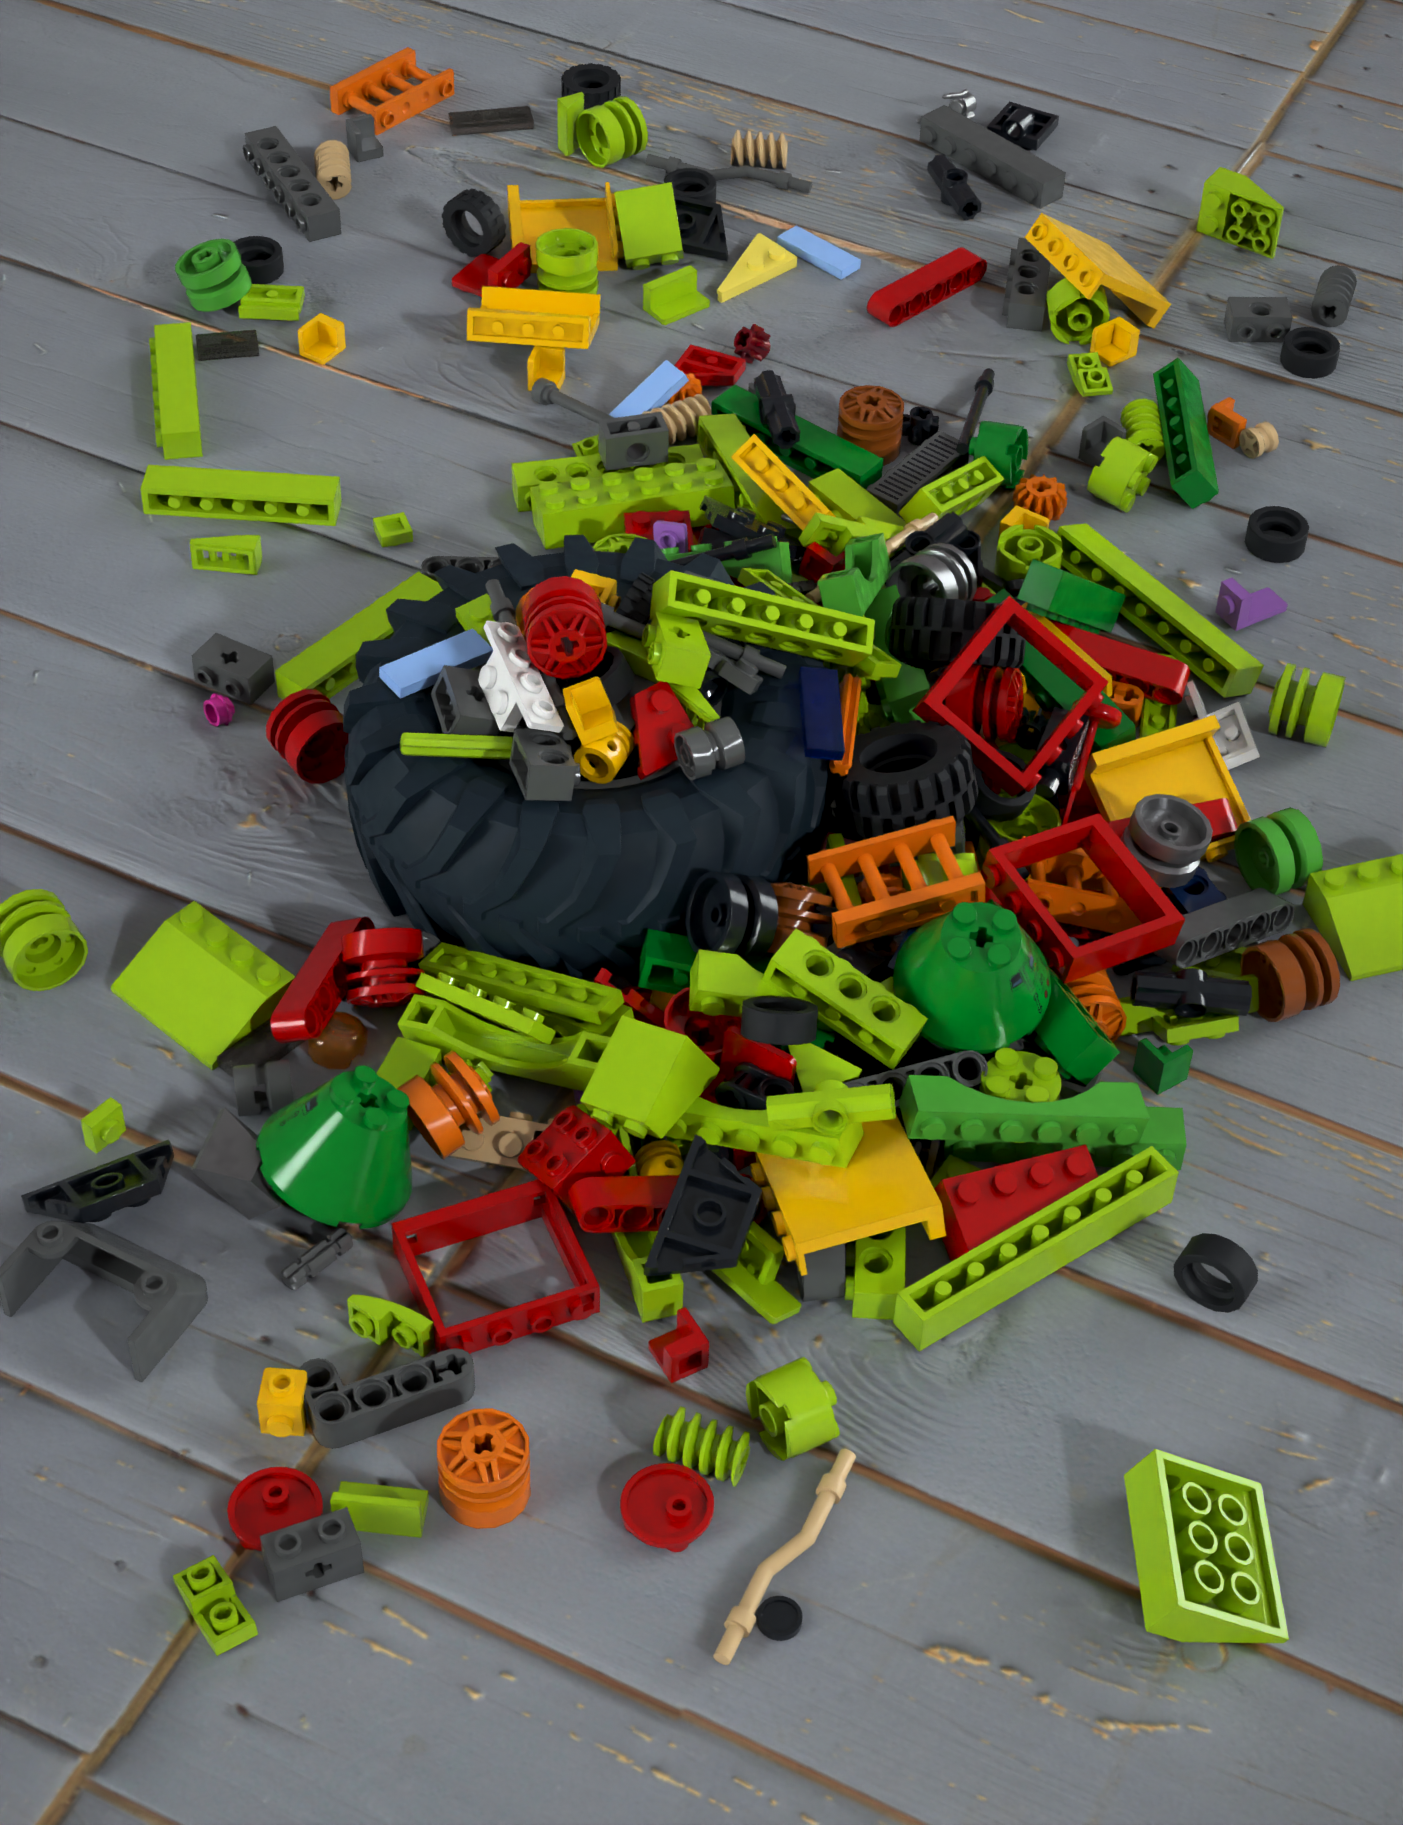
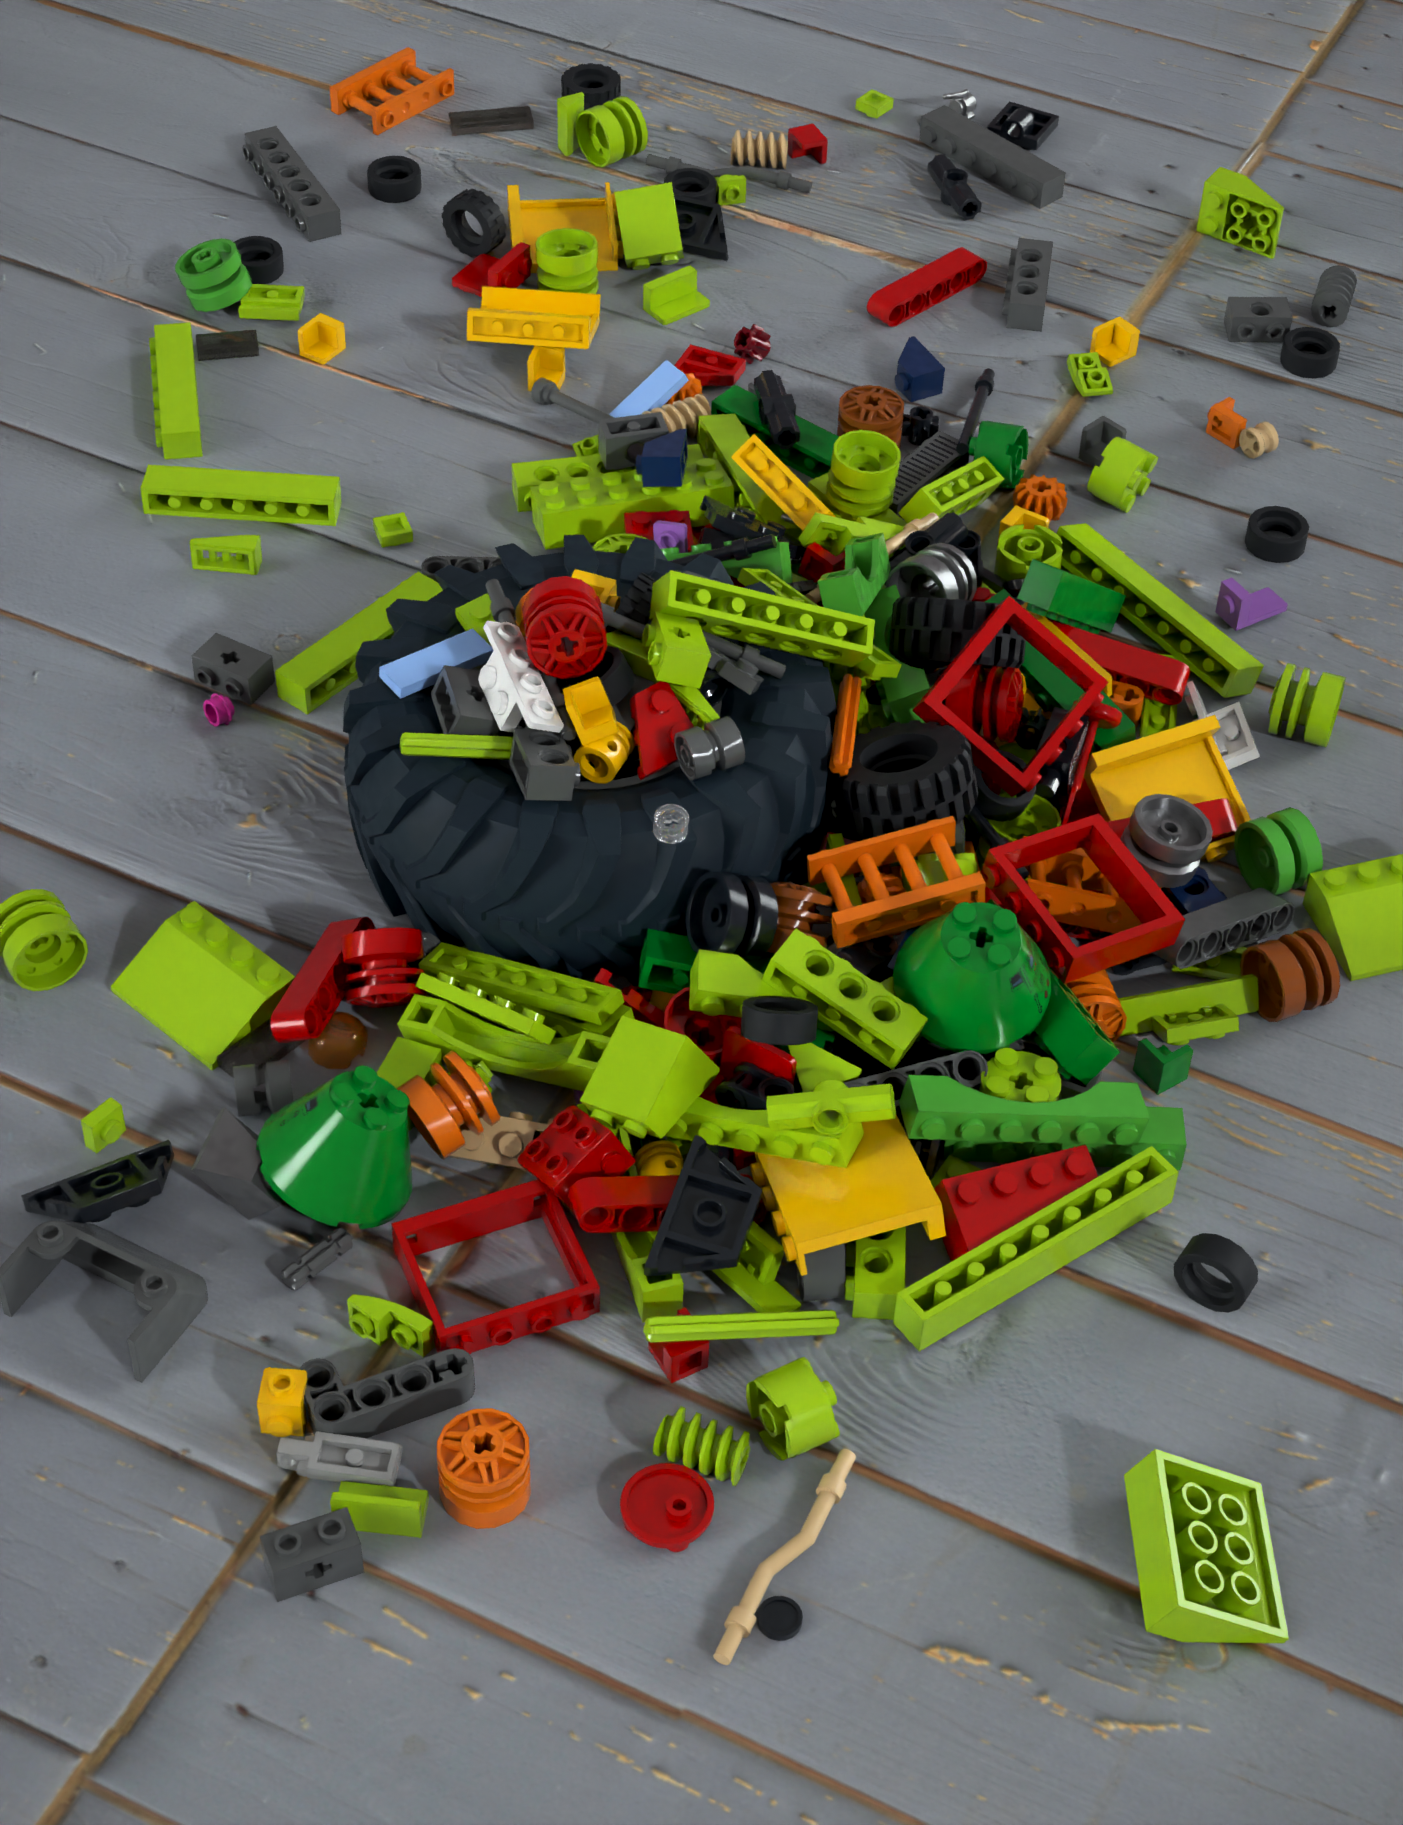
(215, 1605): lime slope -> none
(270, 1502): red piece -> none
(309, 735): red wheel -> none
(333, 168): tan piece -> none
(341, 1458): none -> light grey hinge
(362, 139): dark grey panel -> none
(393, 167): none -> black tyre
(664, 460): none -> dark blue slope
(673, 833): none -> clear bush
(730, 189): none -> lime bracket
(740, 1326): none -> lime axle
(757, 265): light yellow wing -> none
(806, 141): none -> red panel
(819, 252): light blue tile -> none
(821, 713): clear blue tile -> none
(863, 473): none -> lime wheel
(874, 103): none -> lime plate
(918, 372): none -> dark blue slope
(1073, 315): lime brick -> none
(1095, 263): yellow panel -> none
(1143, 425): lime piece -> none
(1185, 434): green brick -> none
(1190, 993): black piece -> none

